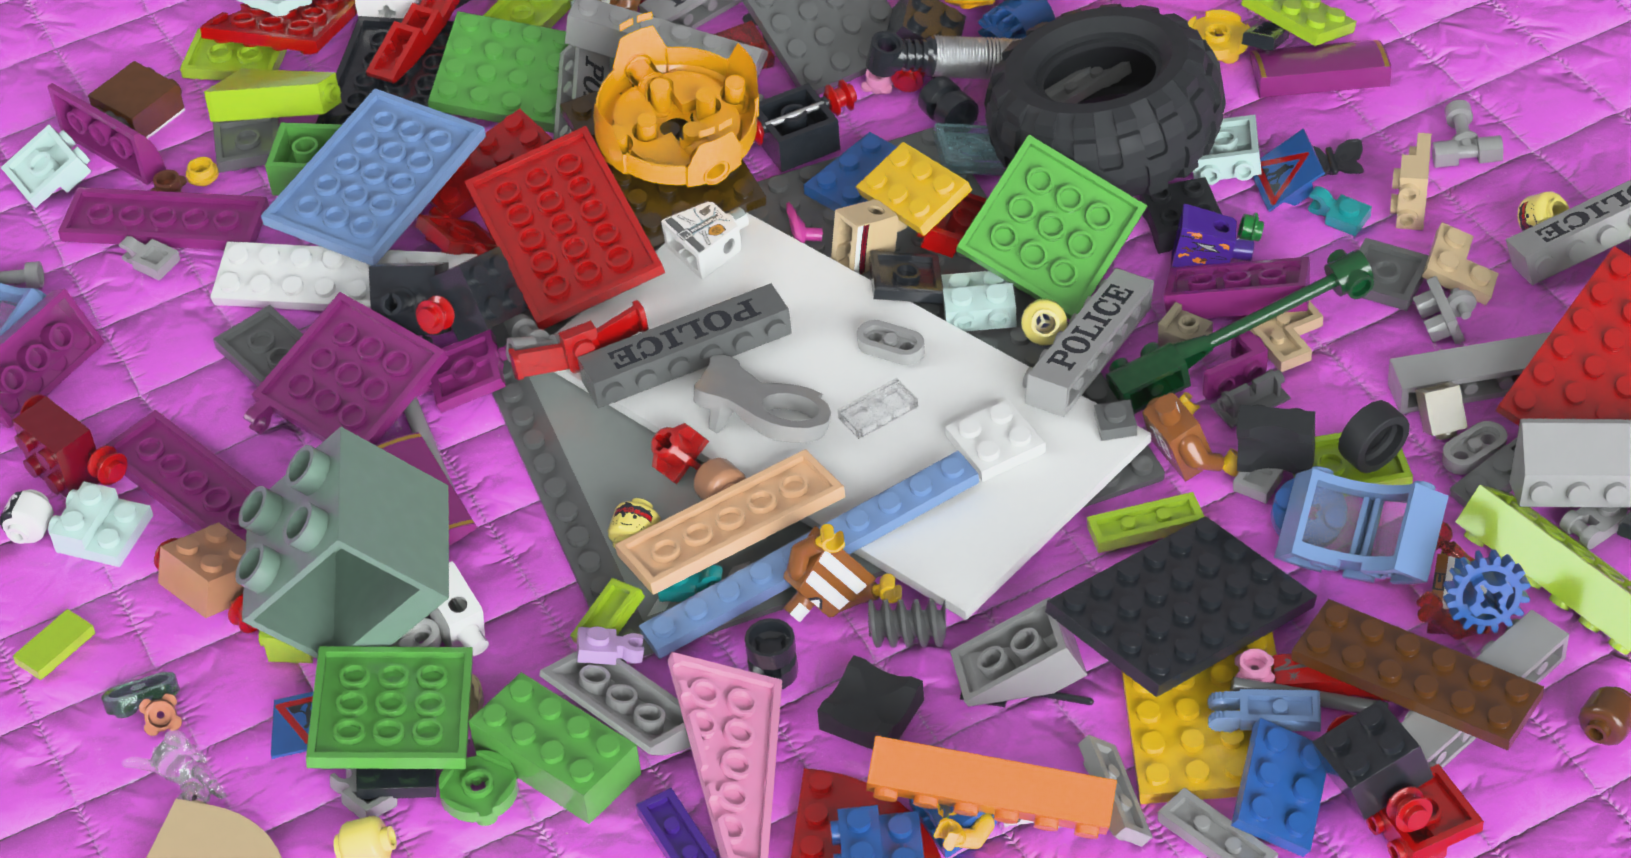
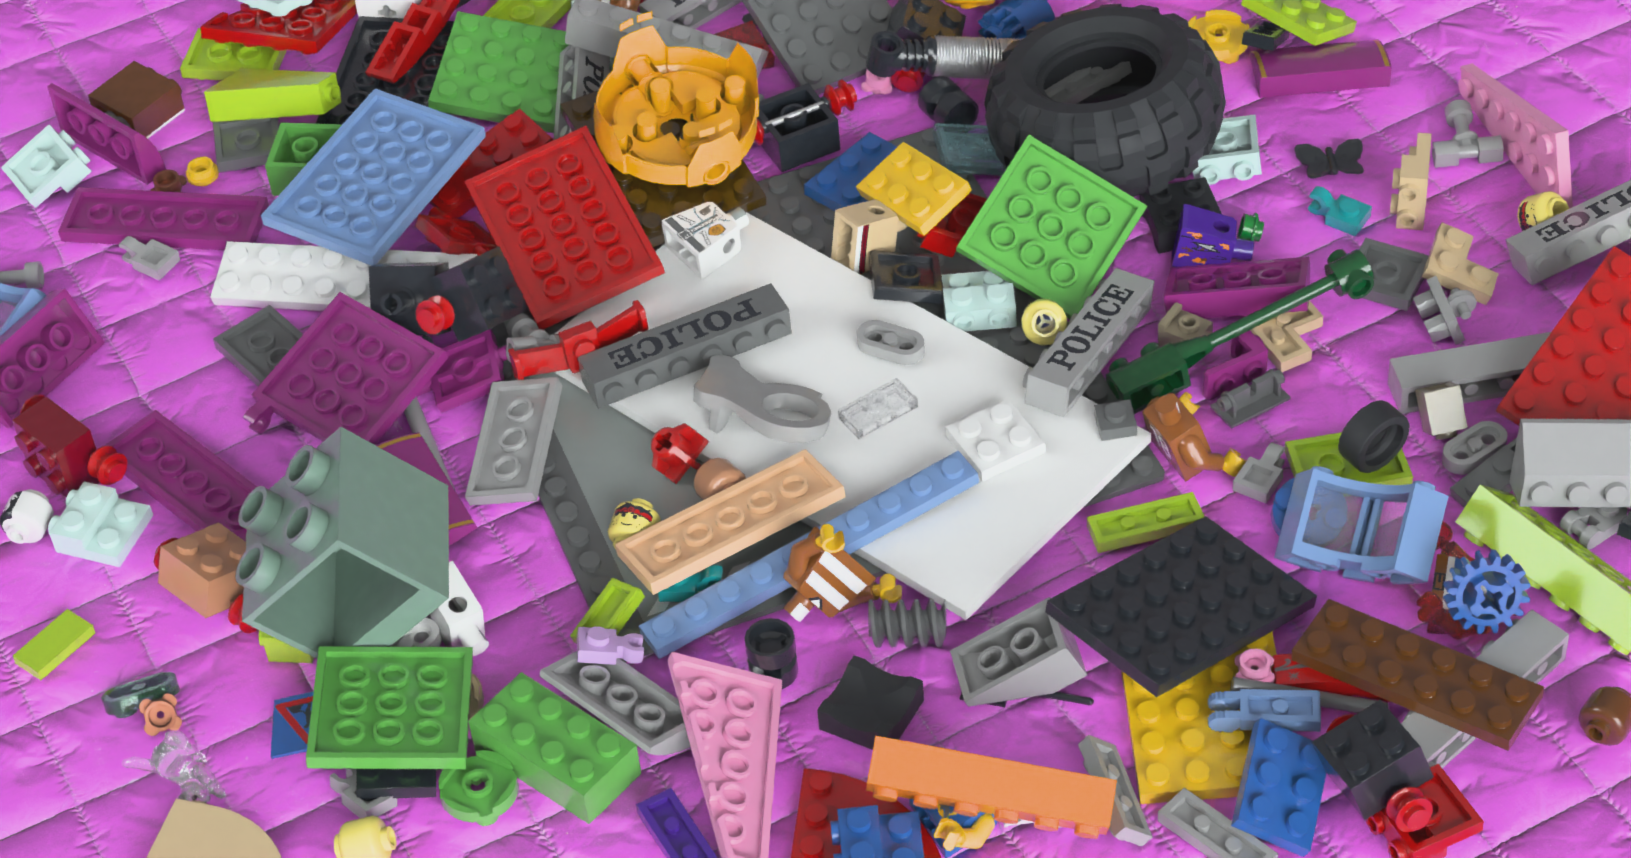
(514, 441): none -> light grey plate
(798, 227): dark pink bar -> none
(1275, 438): black brick -> none
(1288, 172): blue piece -> none
(1529, 136): none -> bright pink wing

